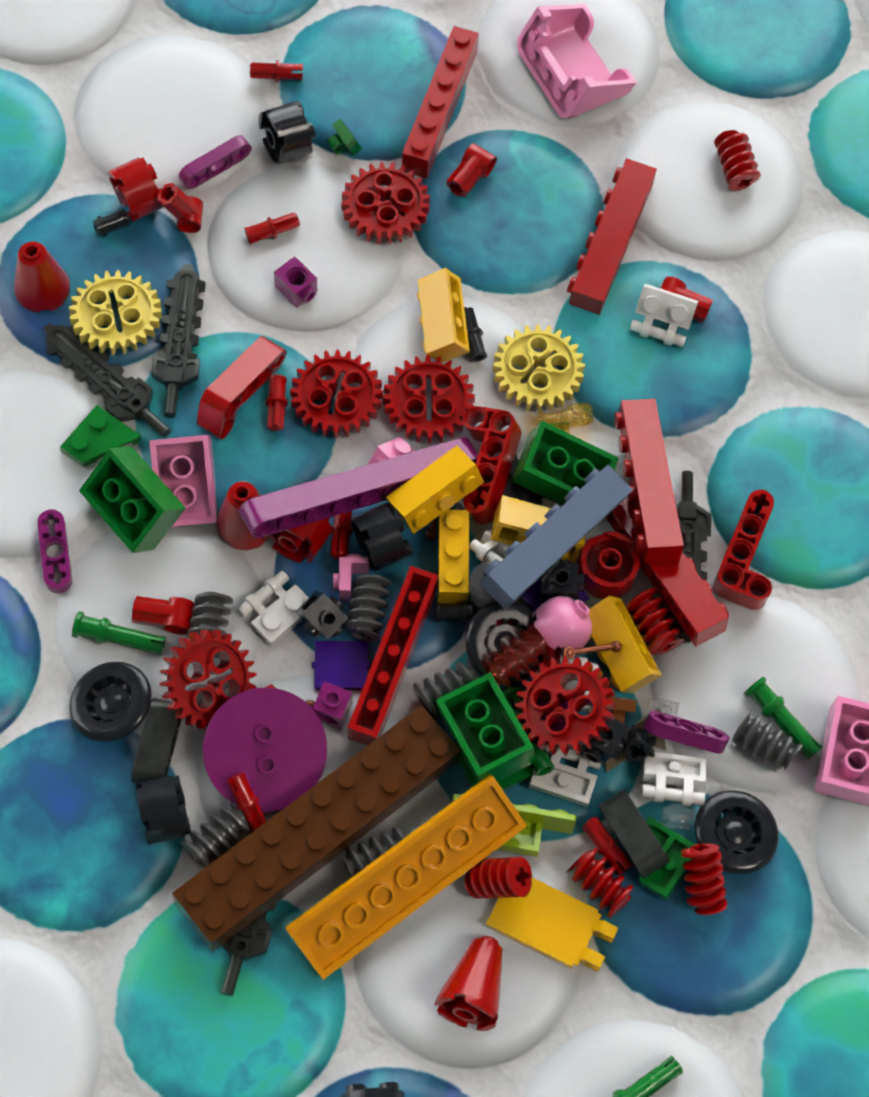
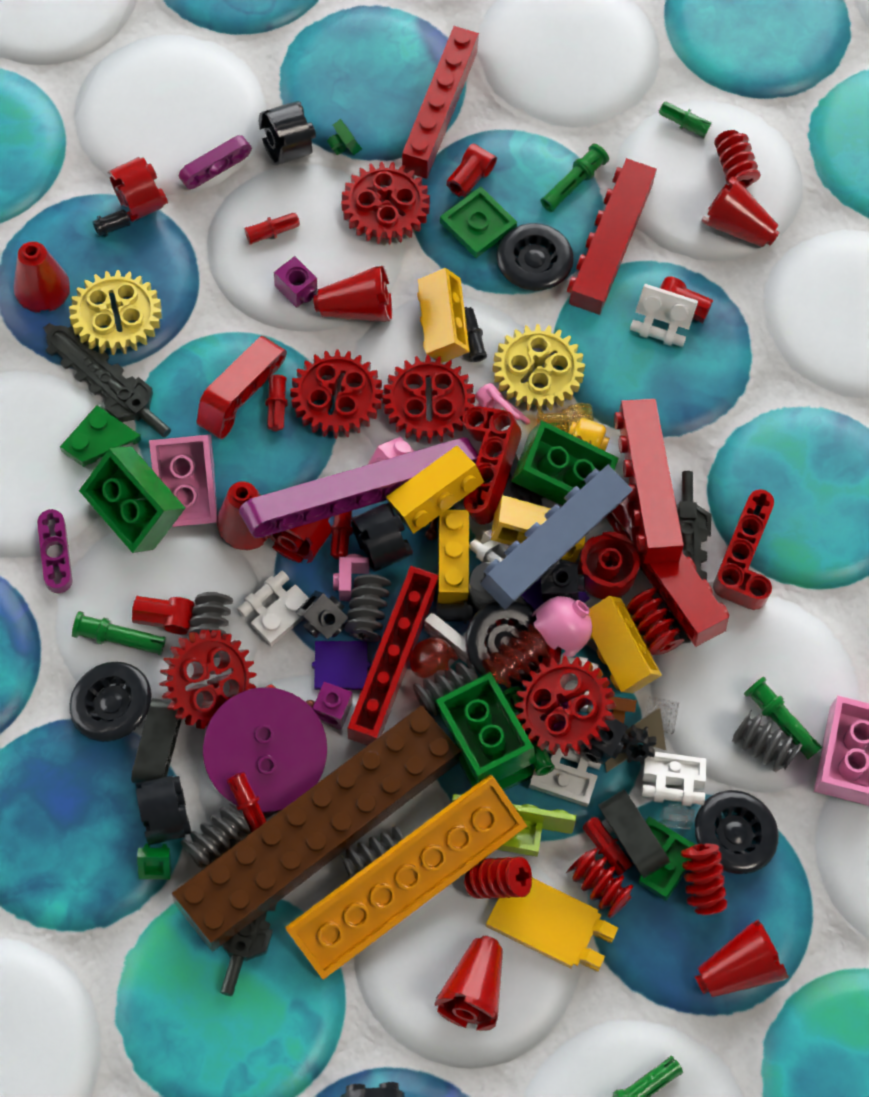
(154, 862): none -> green tile
(177, 363): pearl dark grey bar -> none
(185, 208): red piece -> none
(276, 71): red axle -> none
(357, 297): none -> red cone
(431, 656): none -> clear red hair
(438, 628): none -> white tile
(478, 222): none -> green plate
(490, 397): none -> bright pink plant
(533, 266): none -> black wheel
(566, 63): bright pink windscreen -> none
(570, 652): copper hinge -> none
(582, 170): none -> green pin
(590, 432): none -> yellow head
(685, 119): none -> green axle
(686, 732): magenta beam -> none
(741, 215): none -> red cone
(742, 964): none -> red cone

